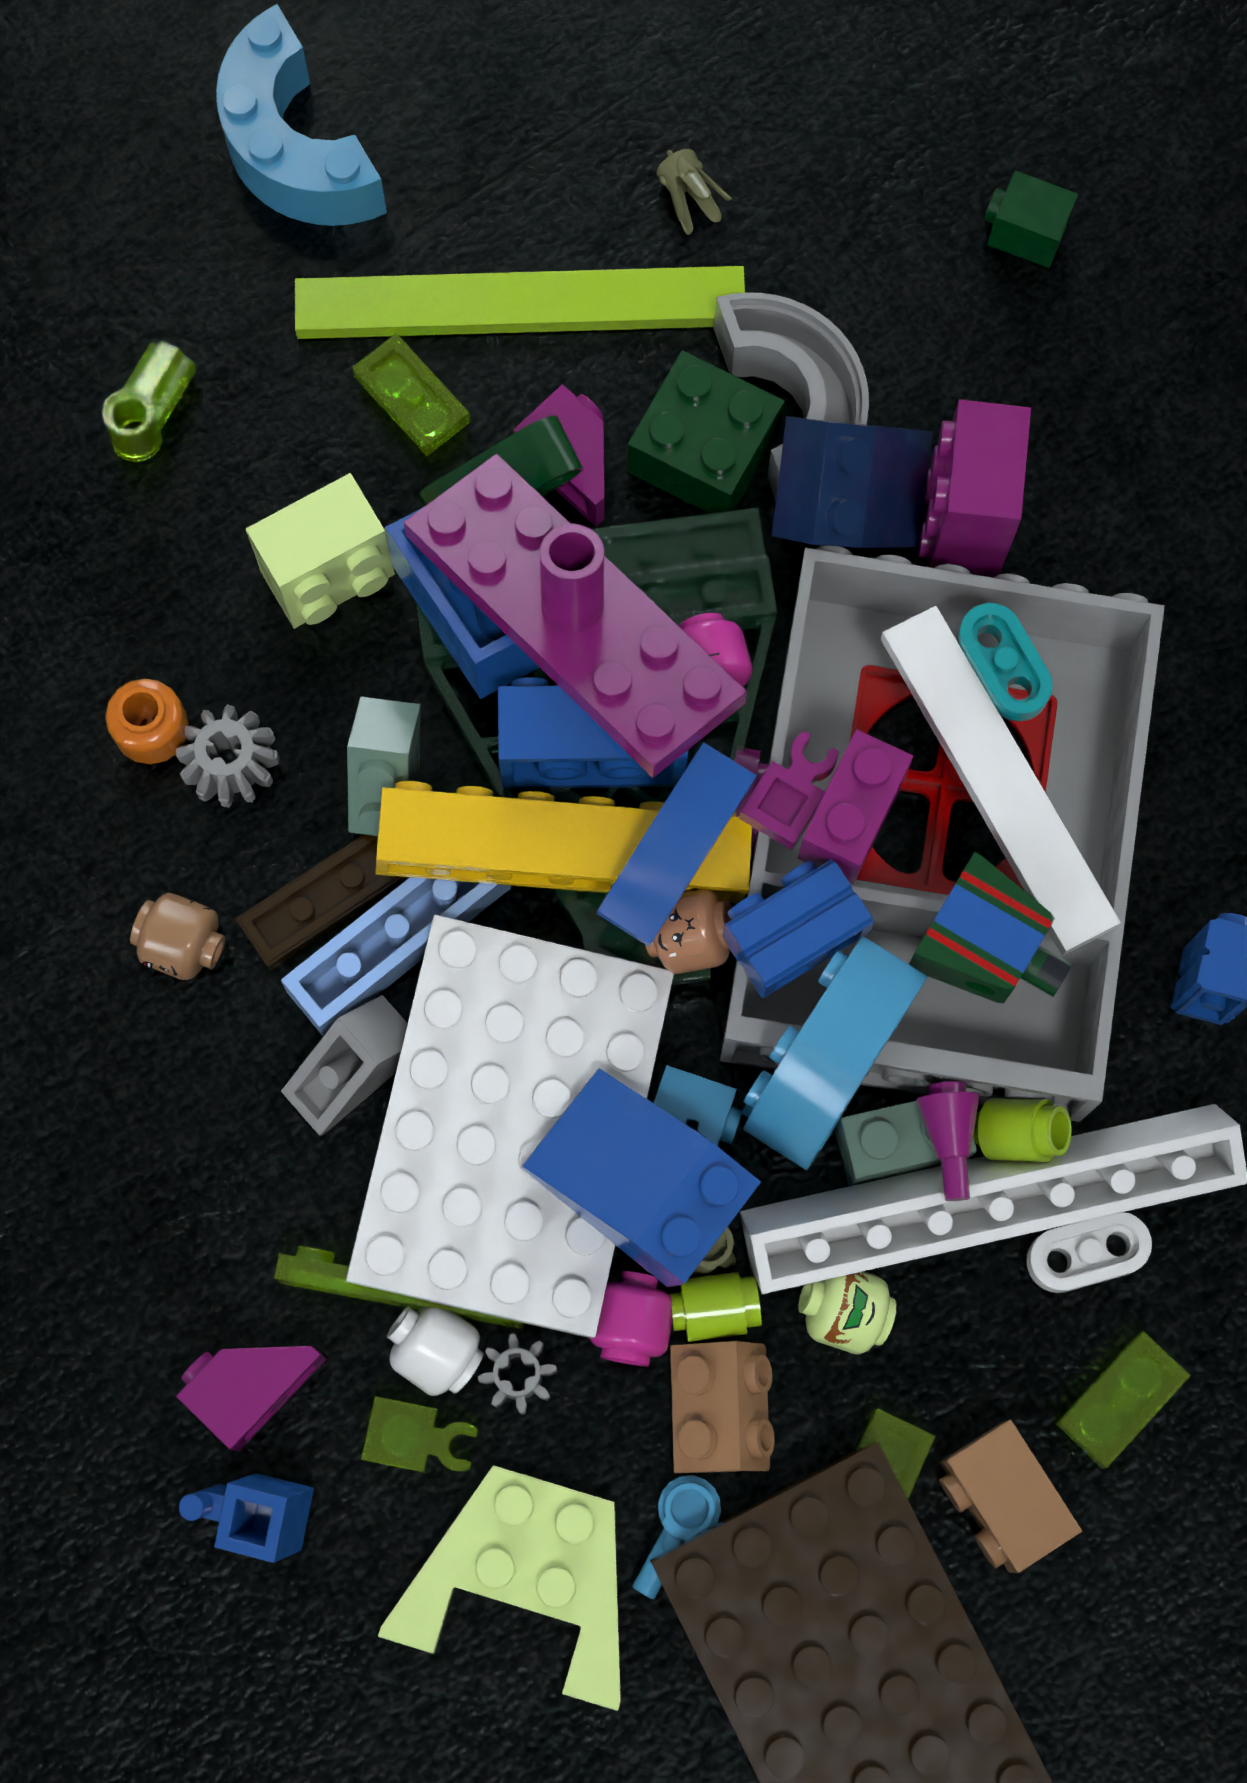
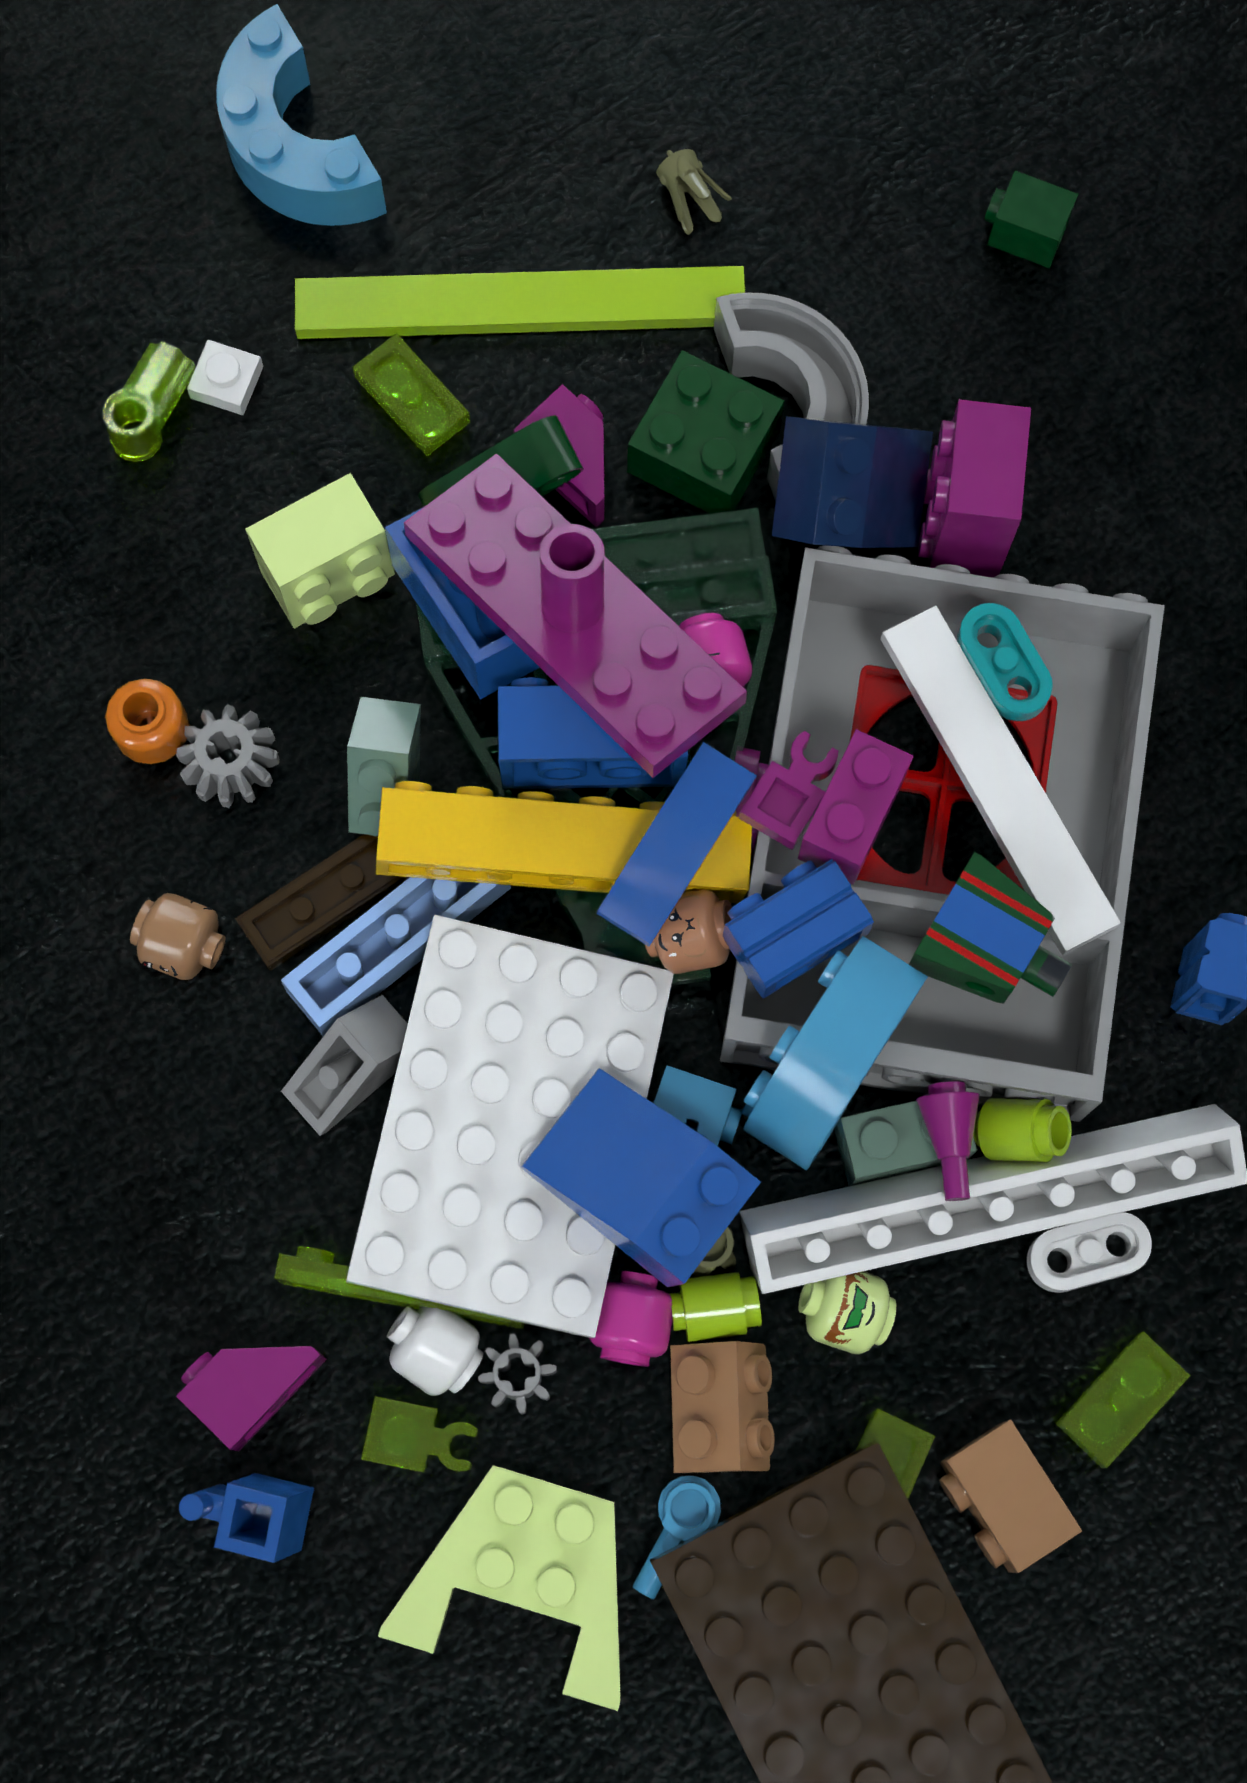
(225, 377): none -> white plate

